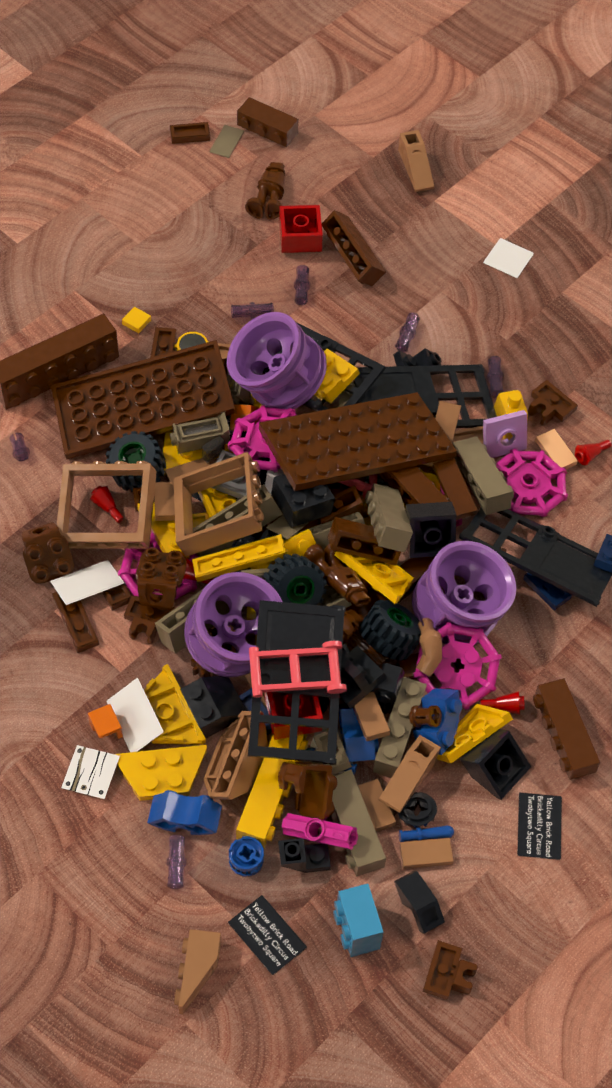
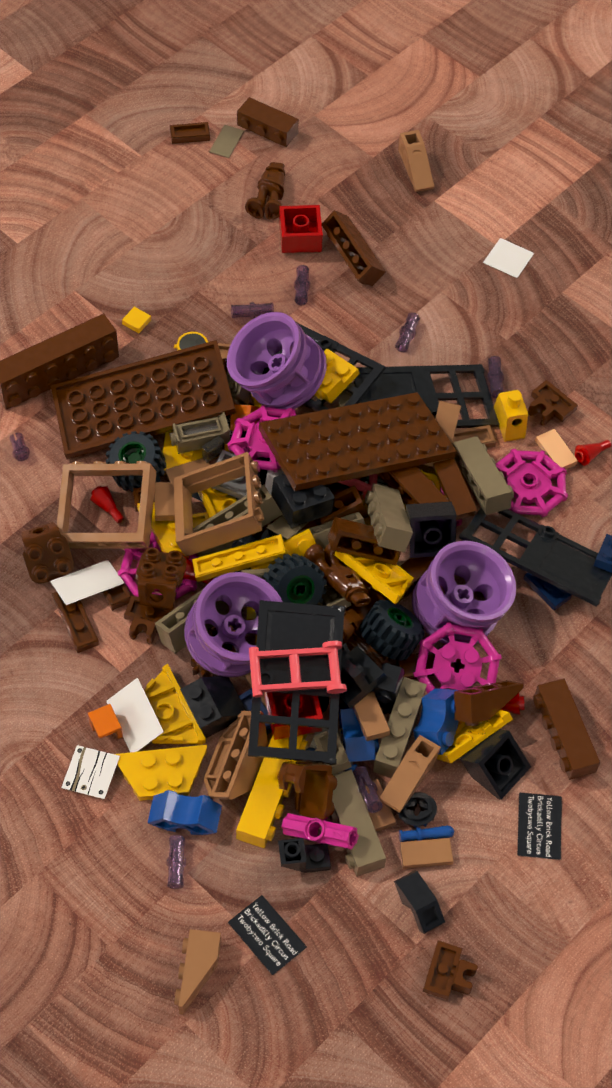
(163, 341): reddish brown plate -> none
(246, 856): blue wheel -> none
(358, 919): dark azure brick -> none
(372, 799): none -> pin
(423, 358): black slope -> none
(425, 716): reddish brown bush -> none
(431, 647): medium nougat arm -> none
(483, 701): none -> reddish brown slope
(498, 426): lavender piece -> none

